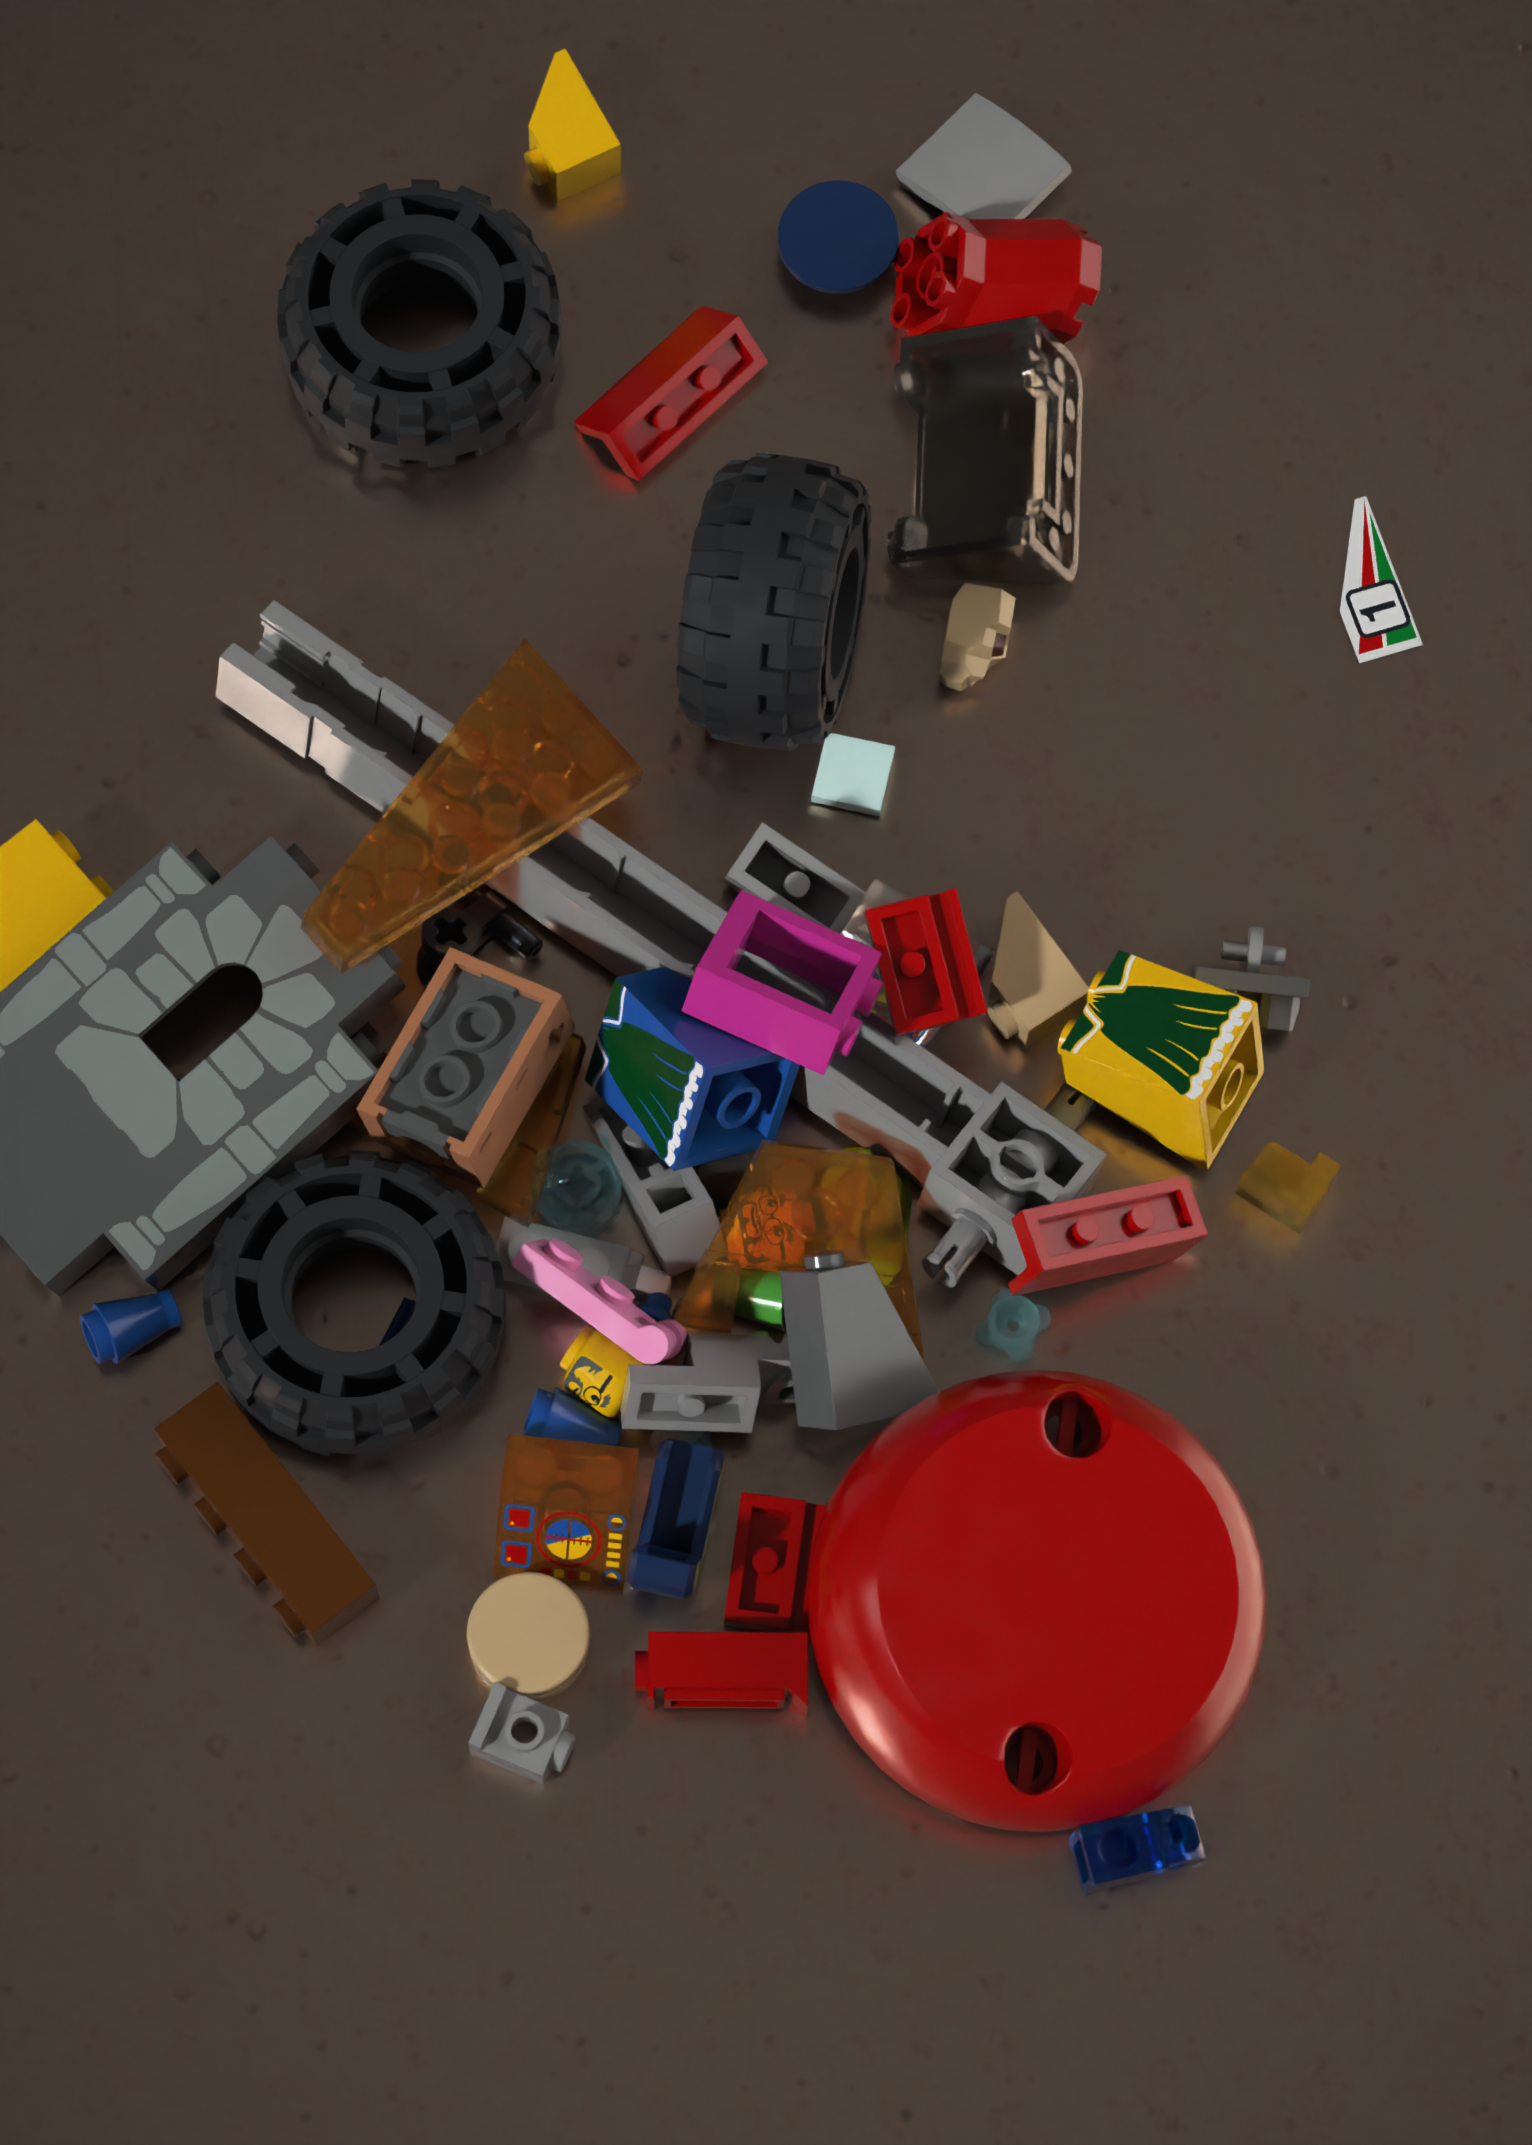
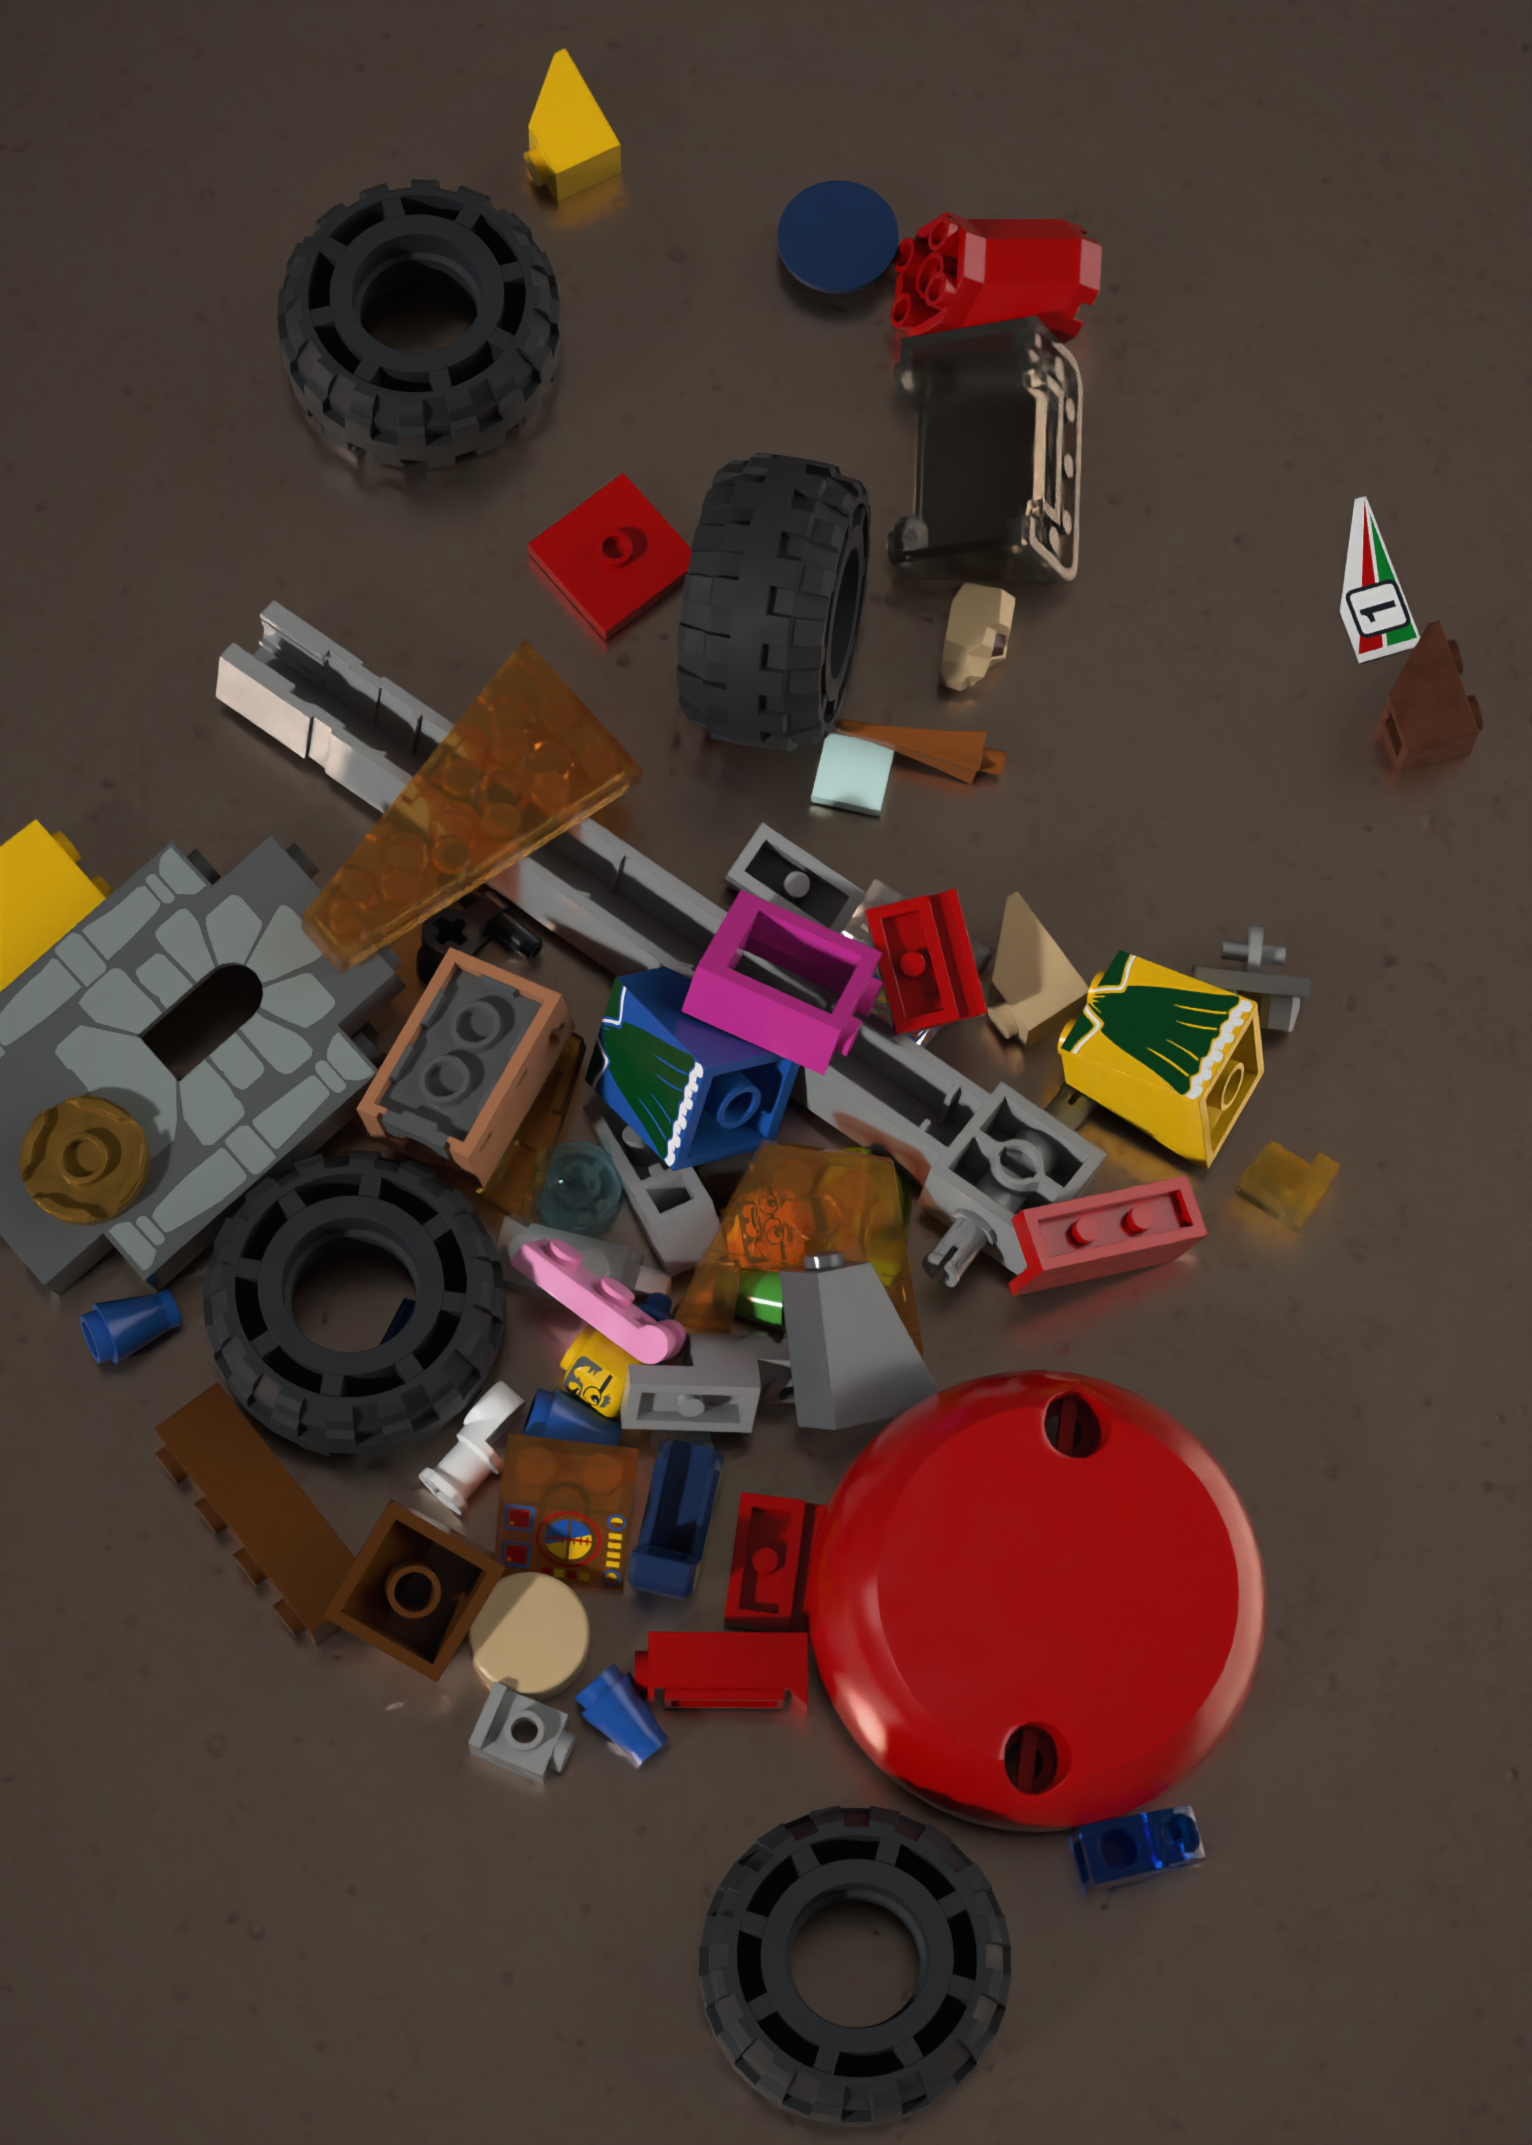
(85, 1160): none -> pearl gold tile
(415, 1589): none -> reddish brown slope
(473, 1456): none -> white connector
(613, 556): none -> red plate
(621, 1713): none -> blue cone
(673, 390): red panel -> none
(834, 2069): none -> black tyre
(951, 751): none -> dark orange piece
(983, 165): light grey slope -> none
(1020, 1309): clear light blue plate -> none
(1428, 709): none -> copper slope

